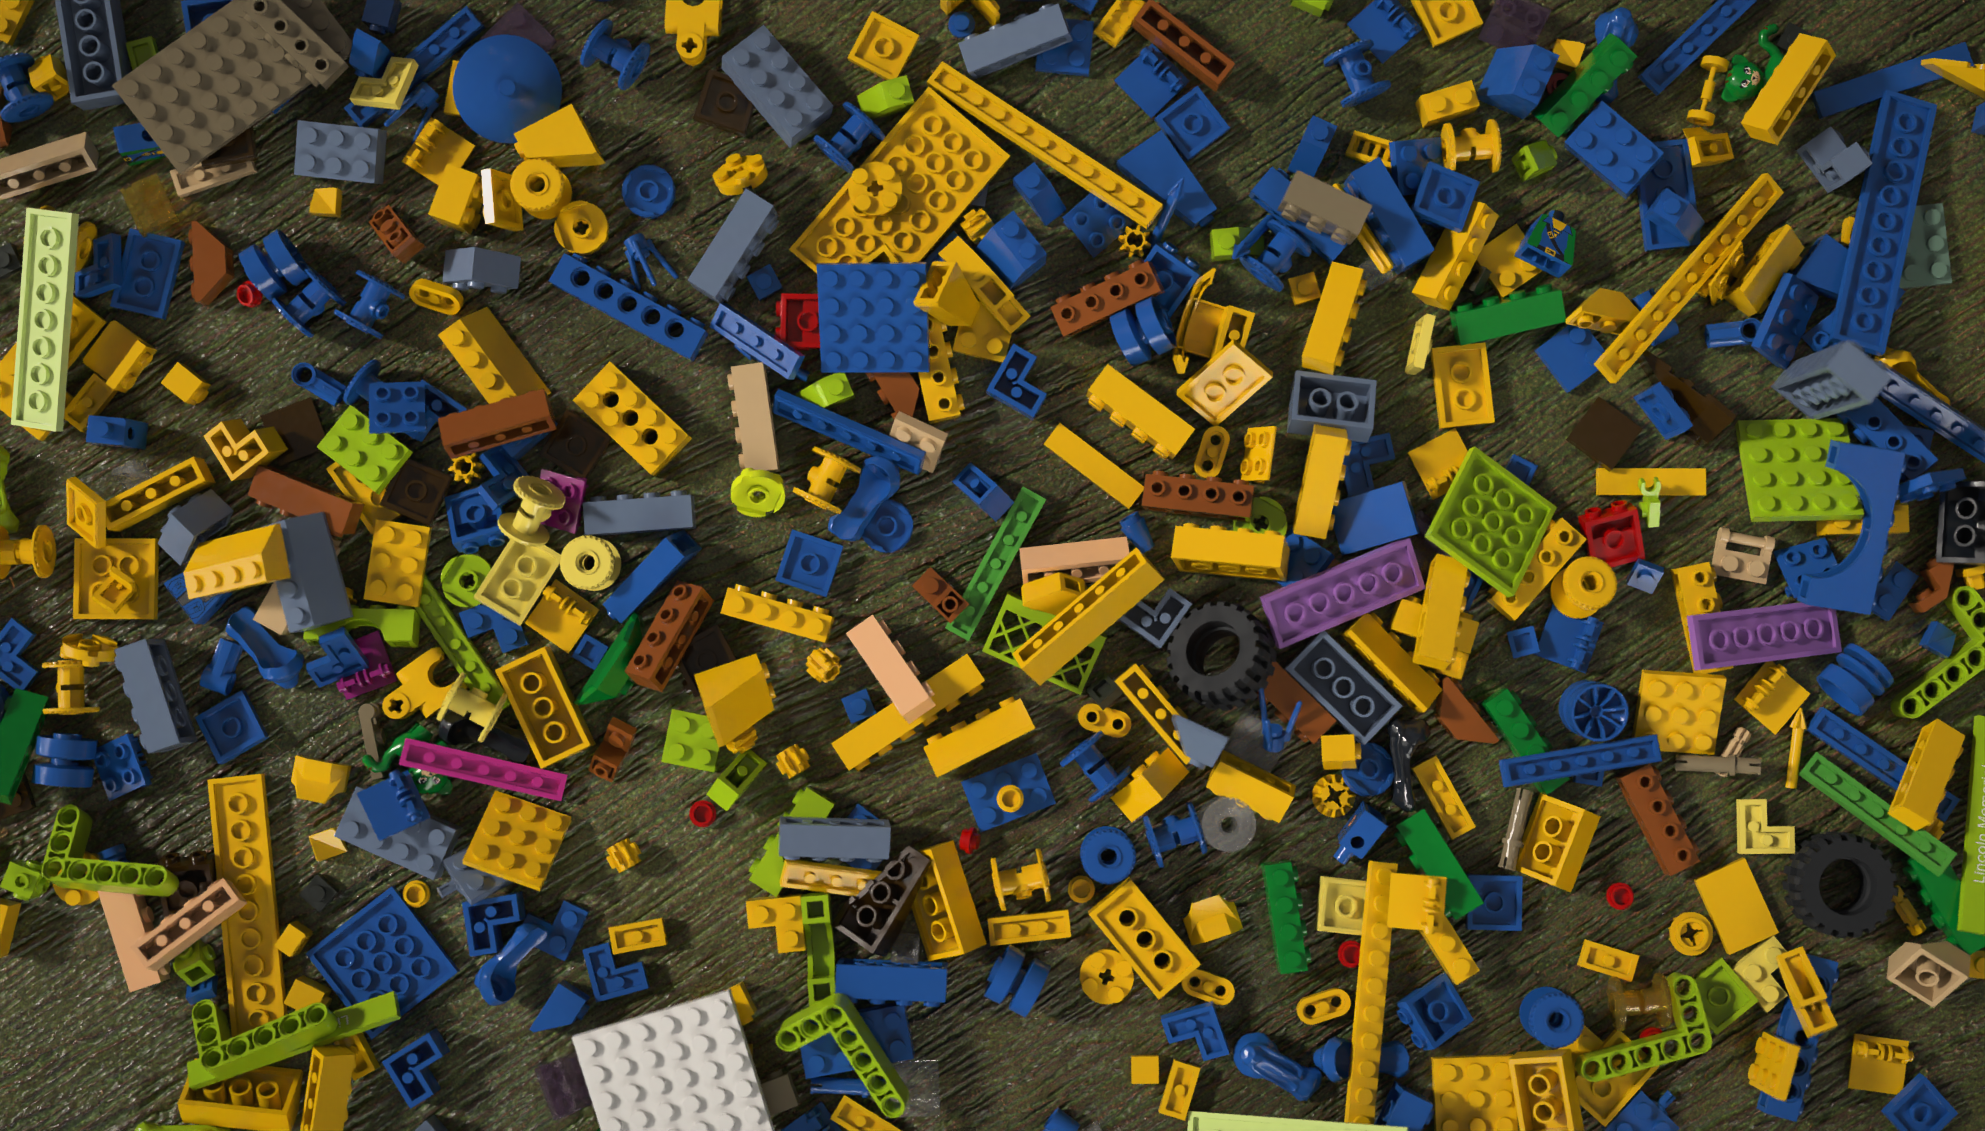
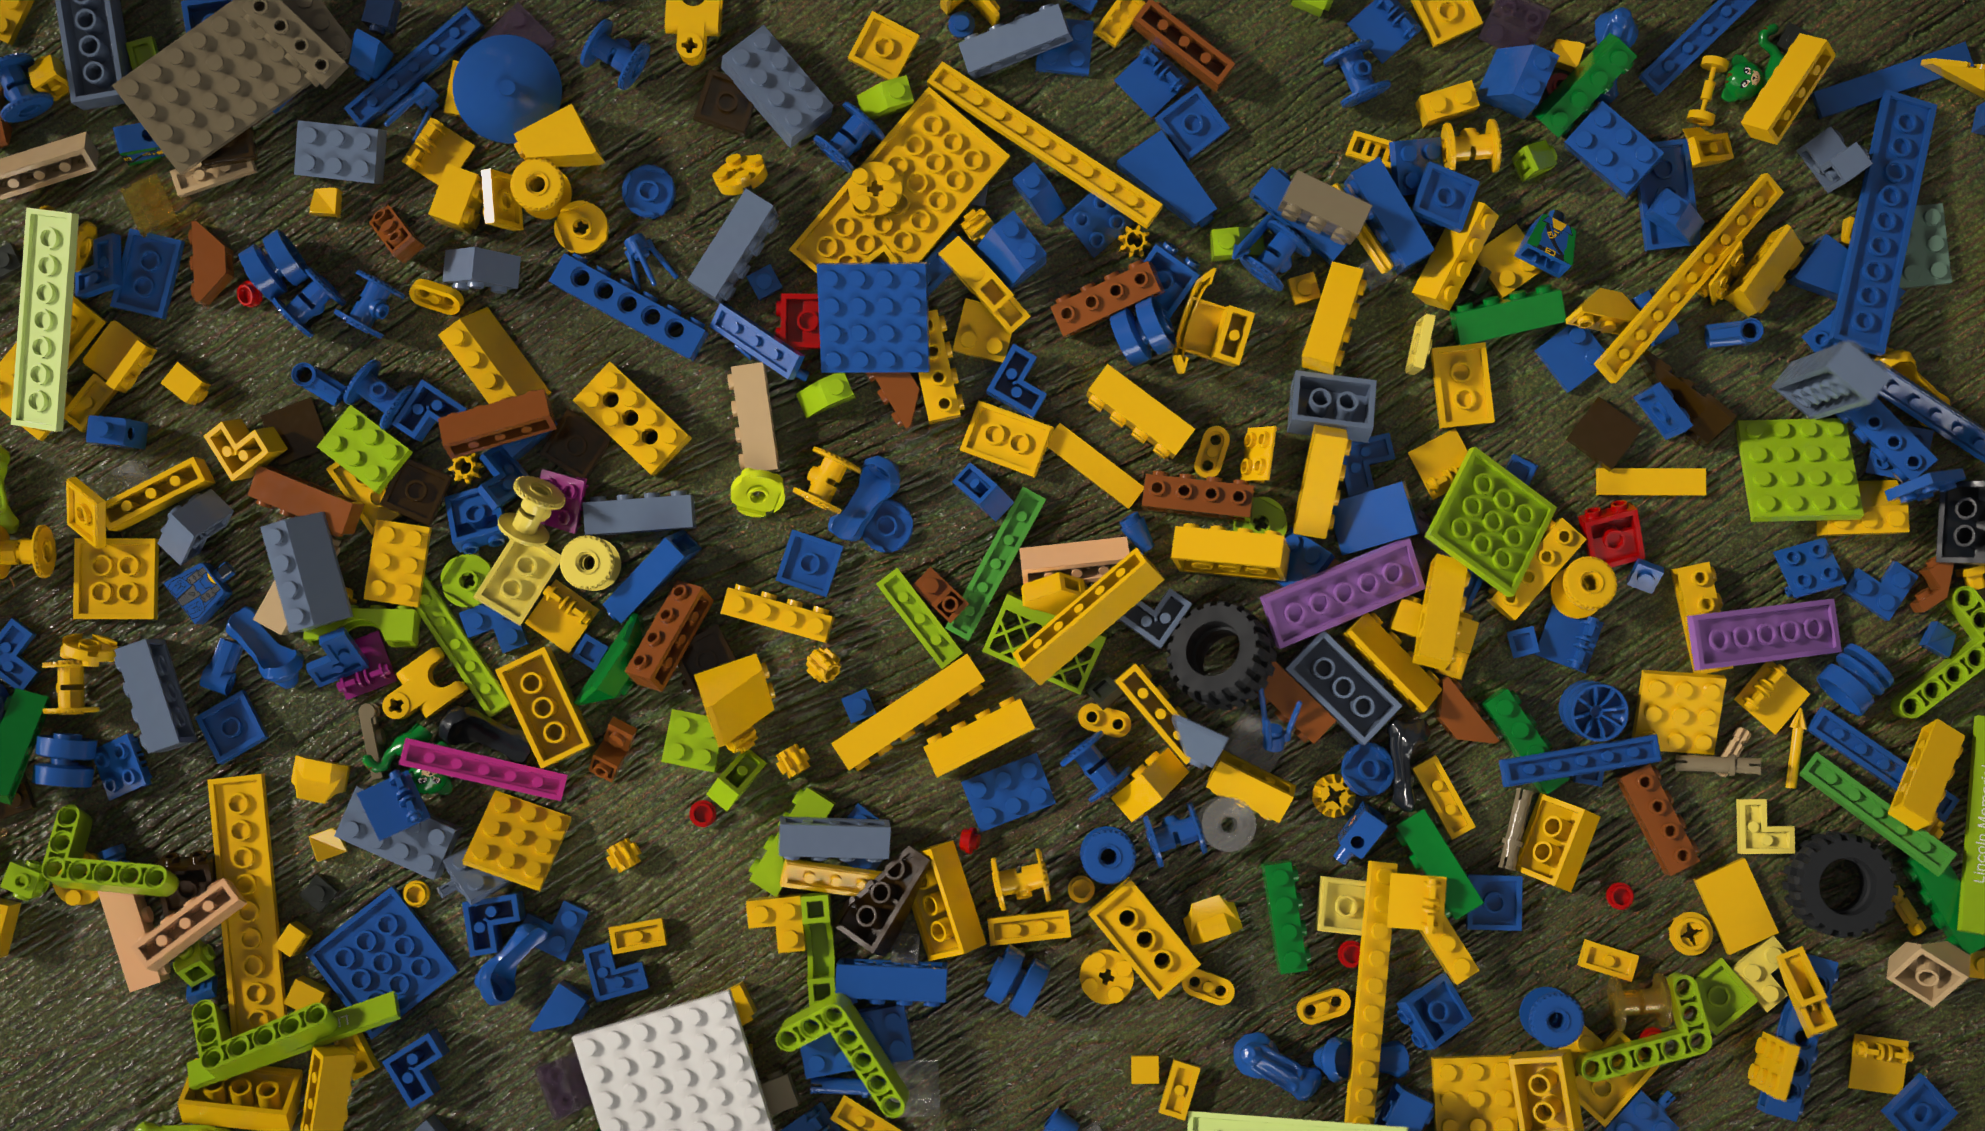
(115, 590): yellow bracket -> none
(237, 562): yellow slope -> none
(389, 90): light yellow plate -> none
(397, 407): blue hinge -> none
(475, 702): light yellow hose -> none
(848, 431): blue tile -> none
(891, 669): light nougat brick -> none
(919, 618): none -> lime plate
(920, 436): tan plate -> none
(947, 295): yellow slope -> none
(1007, 439): none -> yellow tile
(1010, 798): yellow plate -> none
(1174, 196): blue piece -> none
(1197, 1022): blue plate -> none
(1224, 383): yellow plate -> none
(1312, 146): blue slope -> none
(1340, 752): yellow brick -> none
(1650, 507): lime plate -> none
(1742, 565): tan plate -> none
(1785, 321): blue plate -> none
(1854, 581): blue arch -> none

